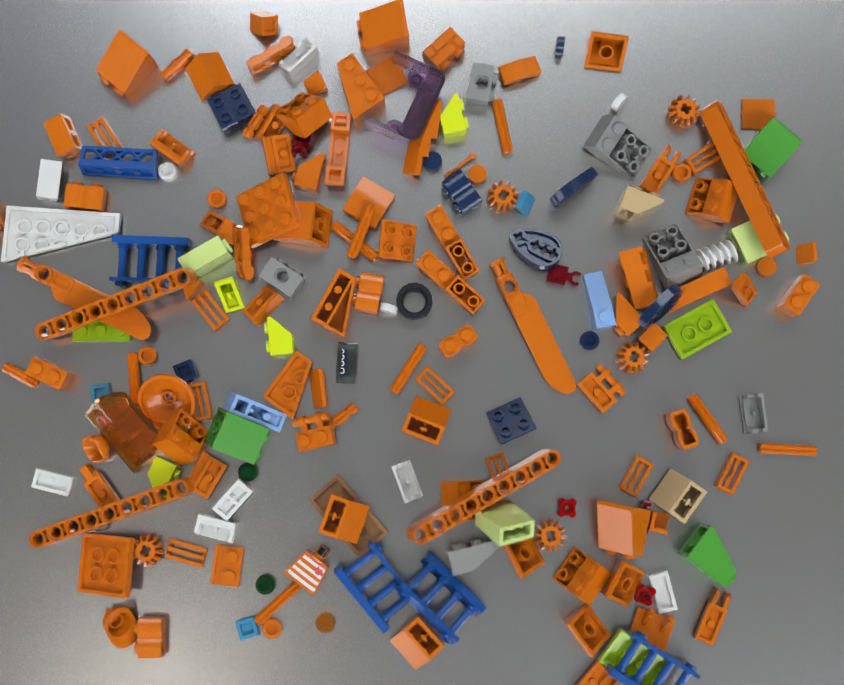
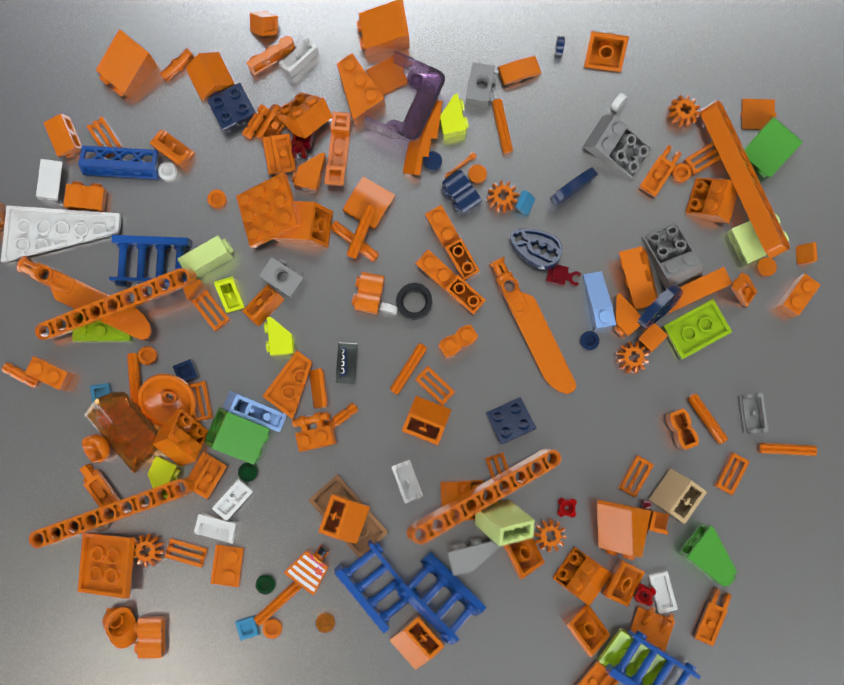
(53, 482): white tile -> none
(218, 226): orange slope -> none
(242, 252): orange hinge -> none
(315, 84): orange slope -> none
(335, 304): orange wedge -> none
(397, 241): orange hinge -> none
(444, 50): orange brick -> none
(597, 392): orange plate -> none
(636, 203): tan slope -> none
(717, 253): white piece -> none

